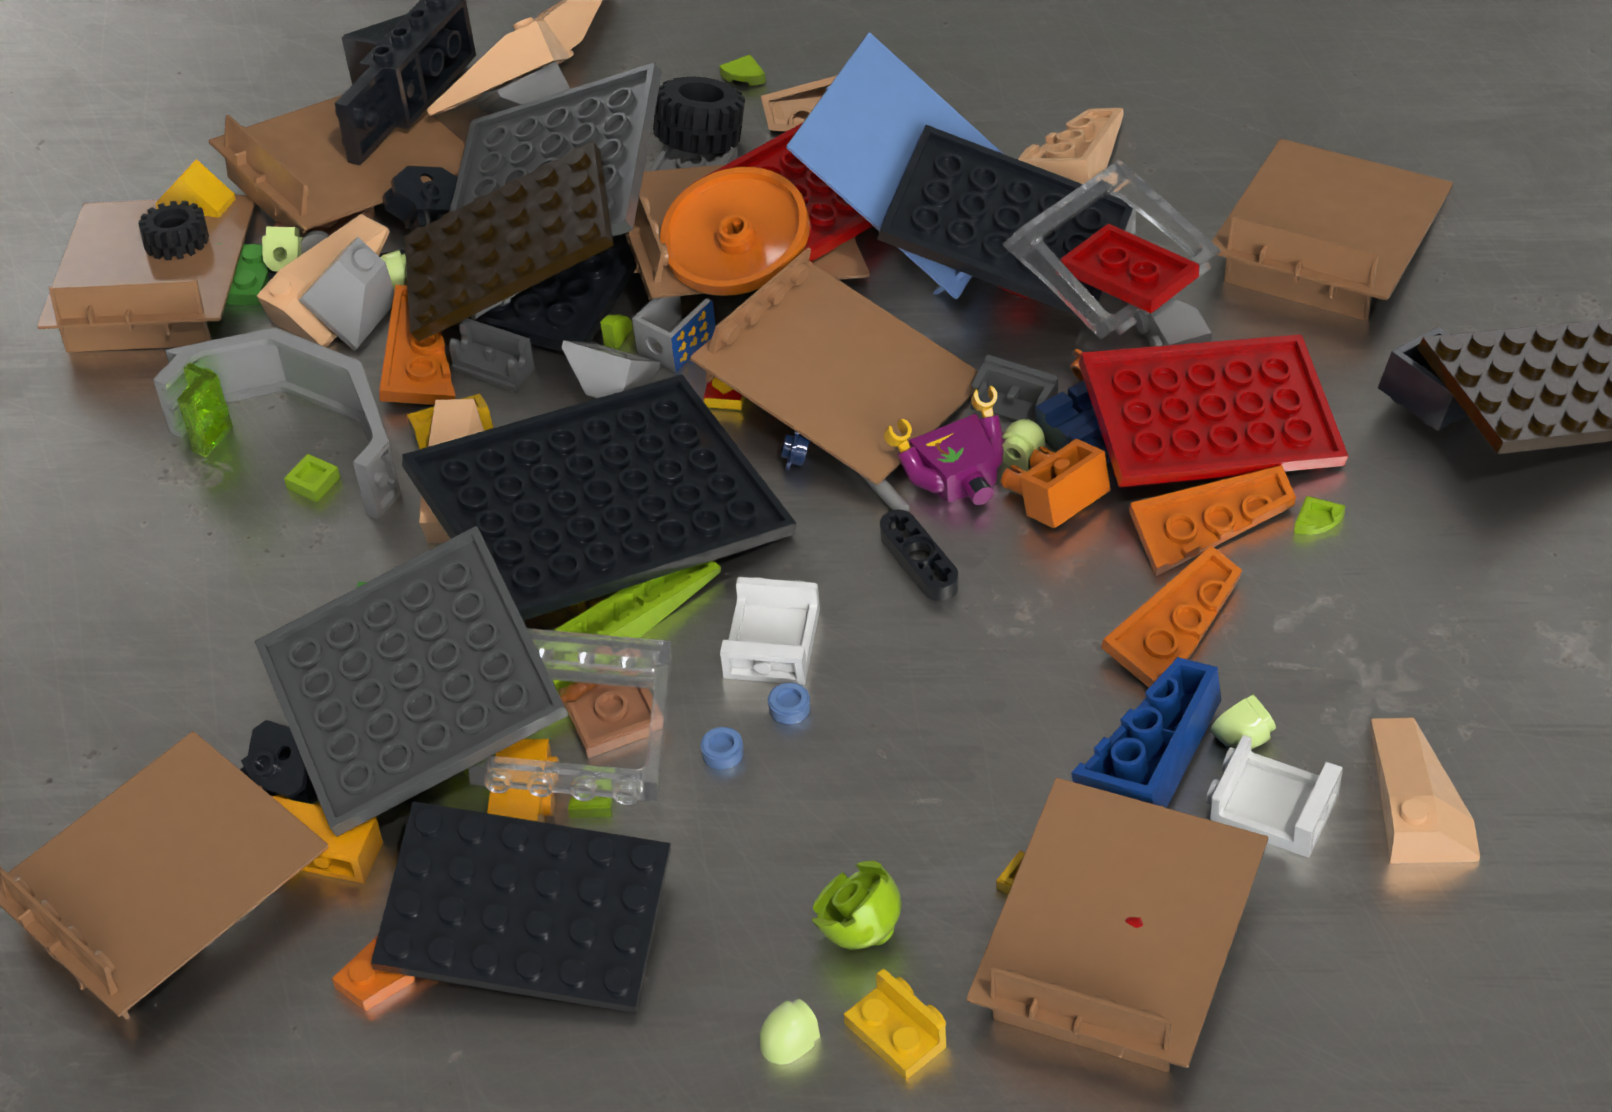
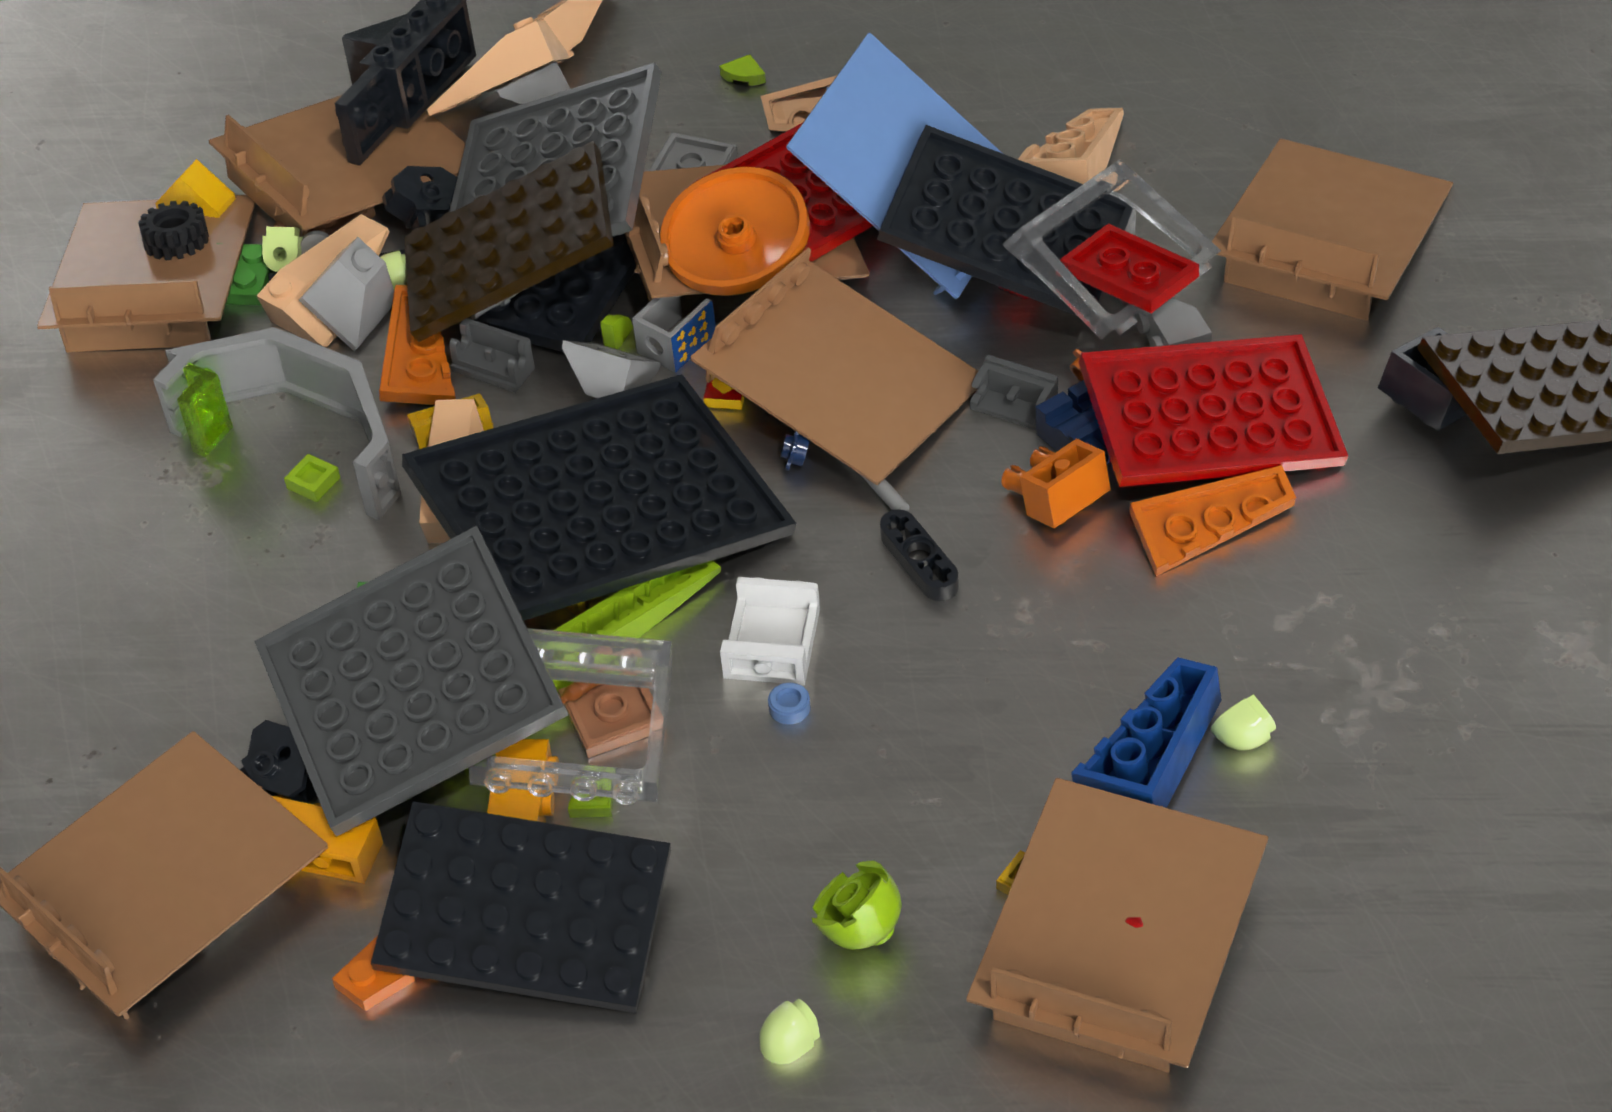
(698, 115): black tyre -> none
(722, 748): medium blue tile -> none
(898, 1025): yellow bracket -> none
(956, 457): magenta torso -> none
(1020, 441): yellowish green piece -> none
(1174, 617): orange wing -> none
(1274, 798): white panel -> none
(1318, 516): lime tile -> none
(1418, 800): light nougat wedge -> none

